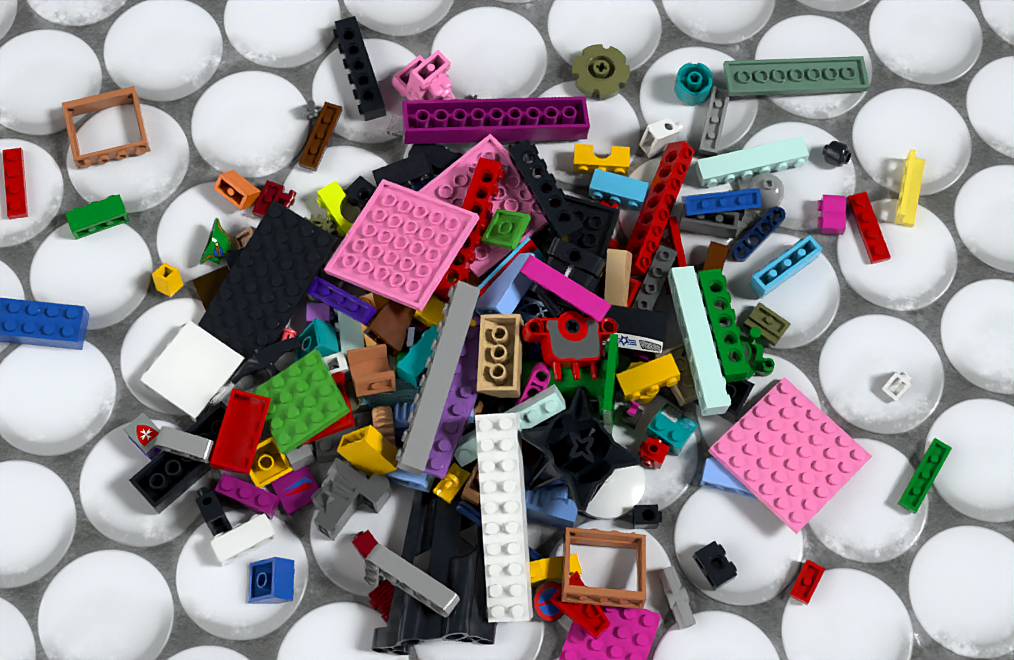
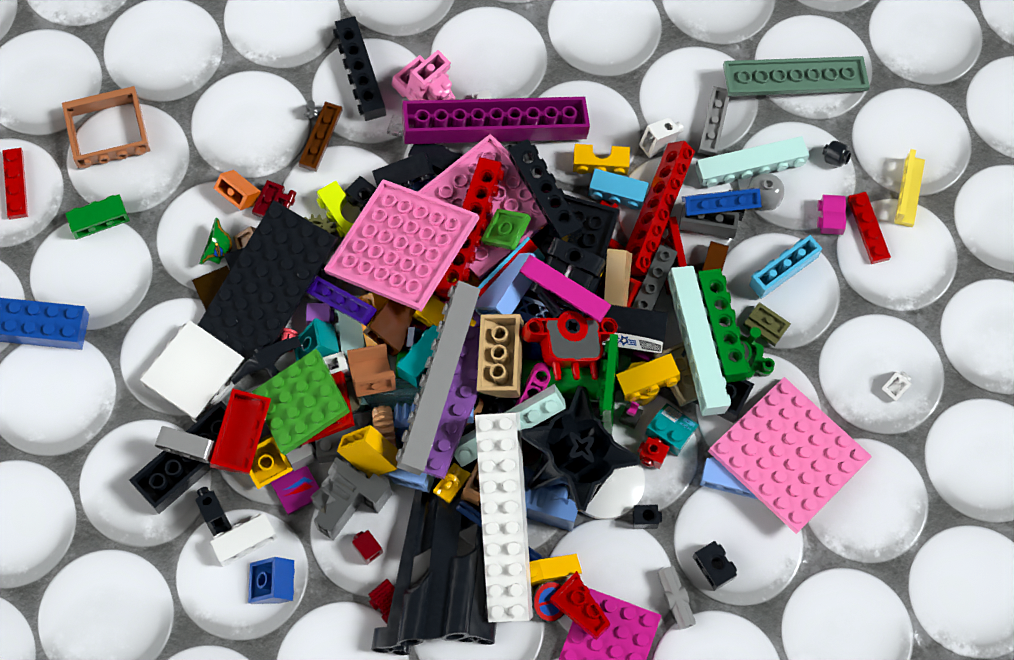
(144, 435): piece -> none
(167, 279): yellow brick -> none
(247, 495): magenta brick -> none
(384, 563): light grey beam -> none
(600, 71): olive piece -> none
(604, 596): nougat window -> none
(693, 83): teal brick -> none
(758, 234): dark blue beam -> none
(806, 582): red plate -> none
(924, 476): green plate -> none

